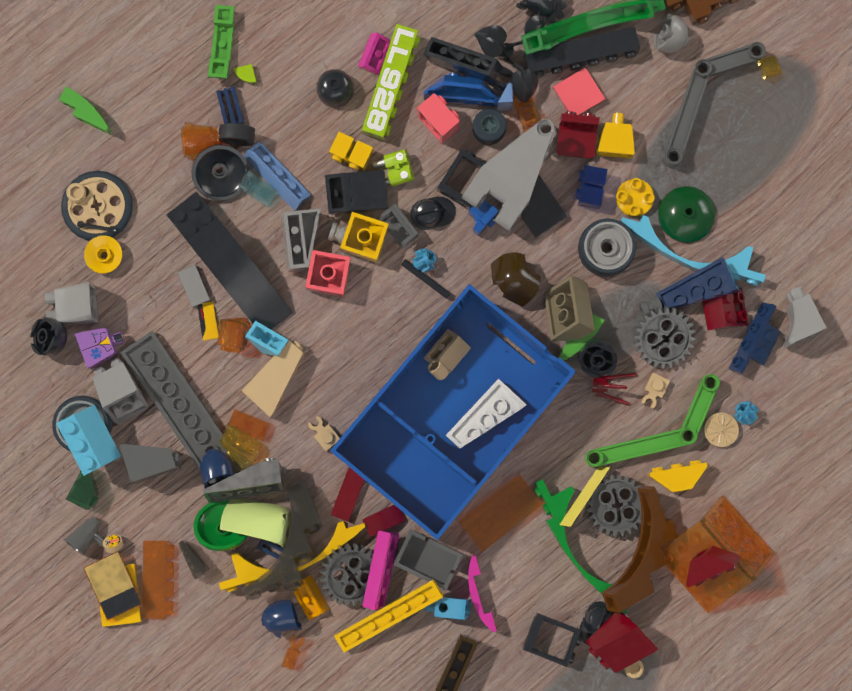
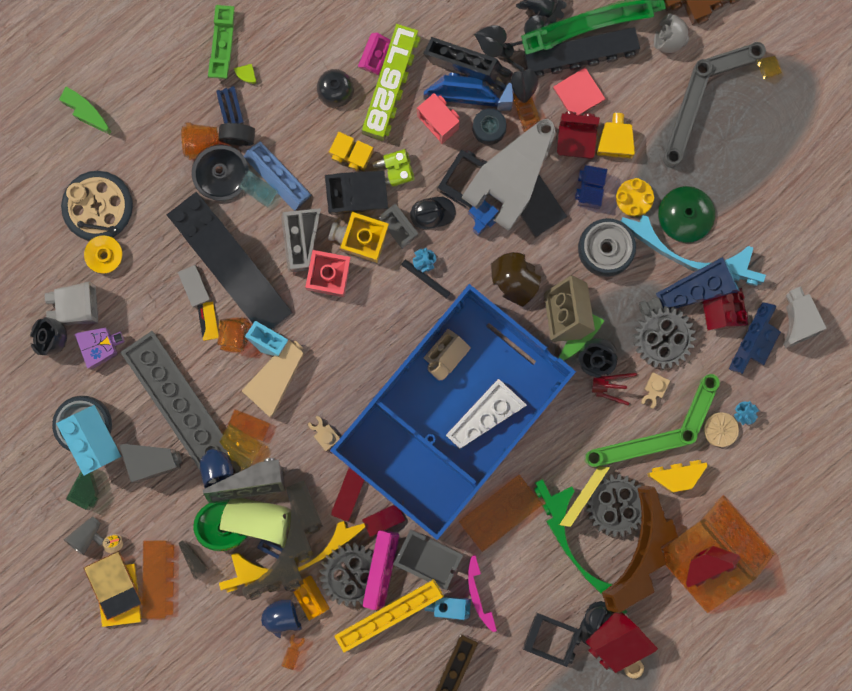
(119, 392): light grey hips -> none

